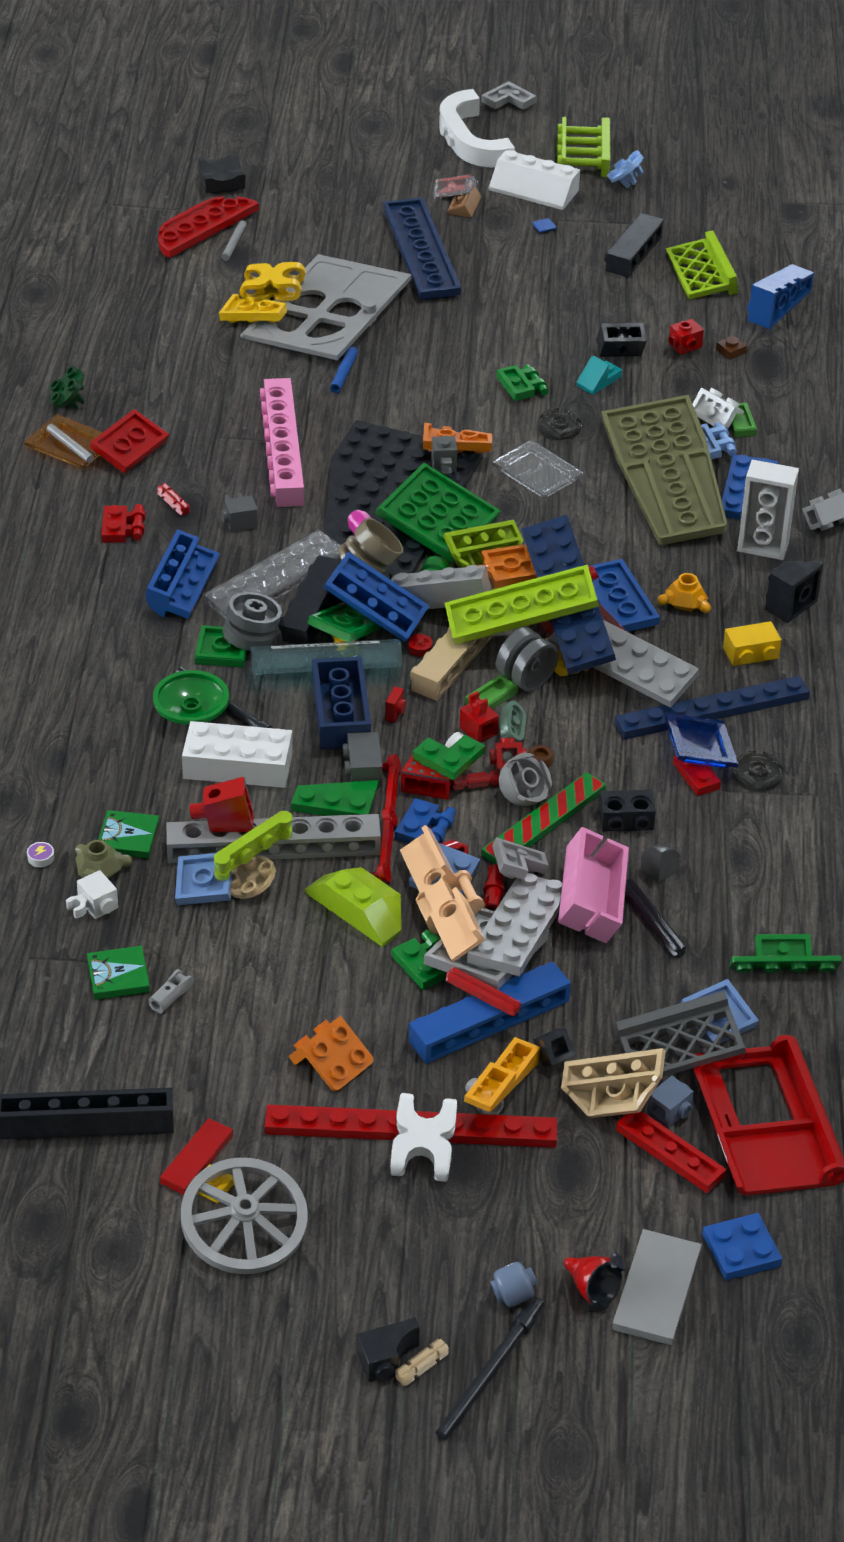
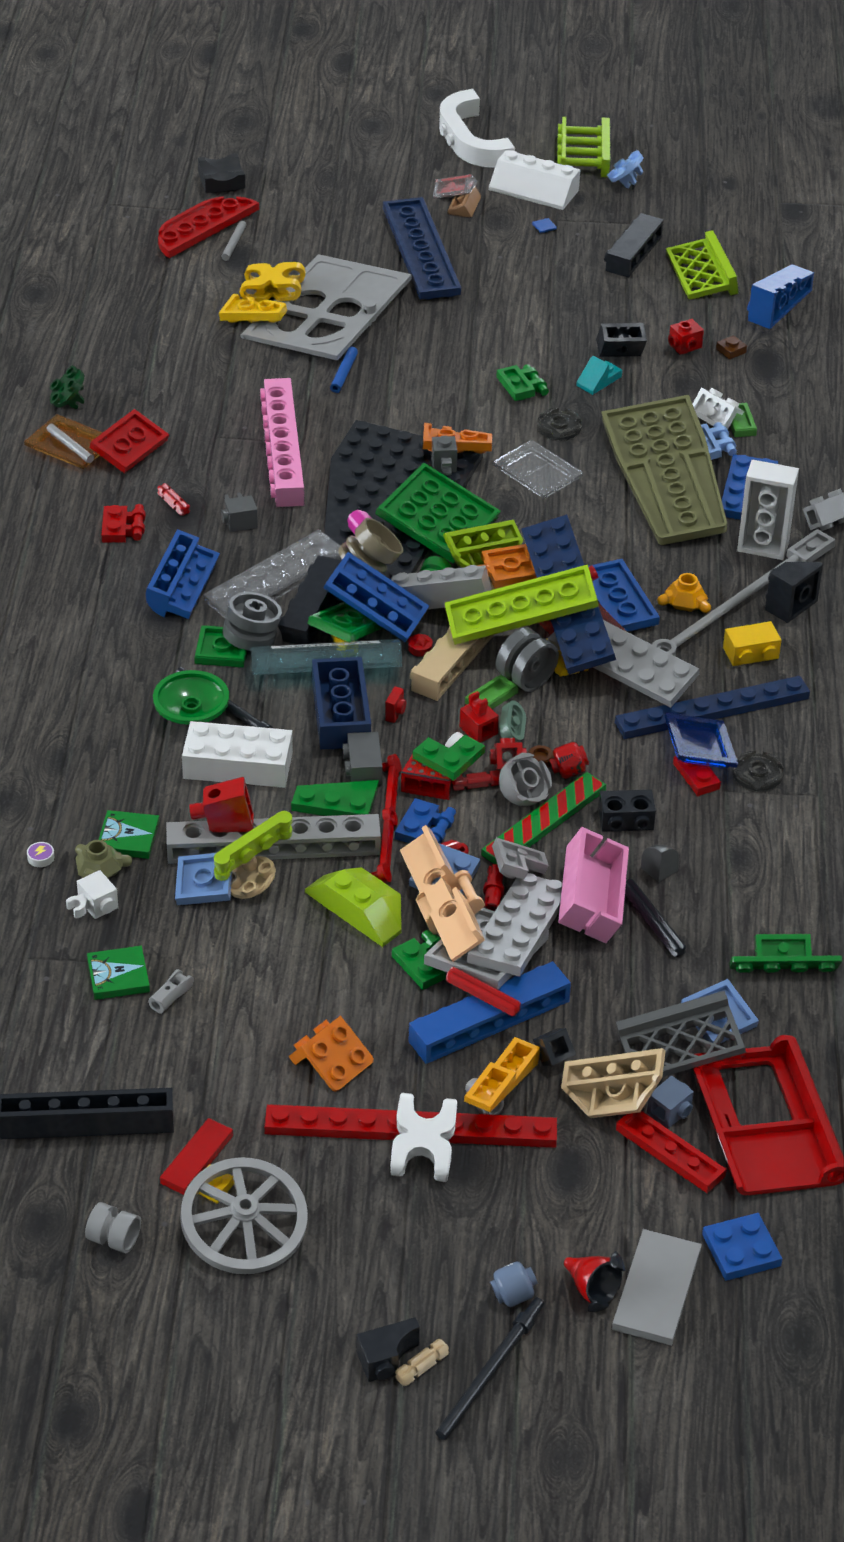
(116, 1228): none -> light grey wheel
(509, 93): light grey plate -> none
(569, 760): none -> red head
(805, 550): none -> light grey bar

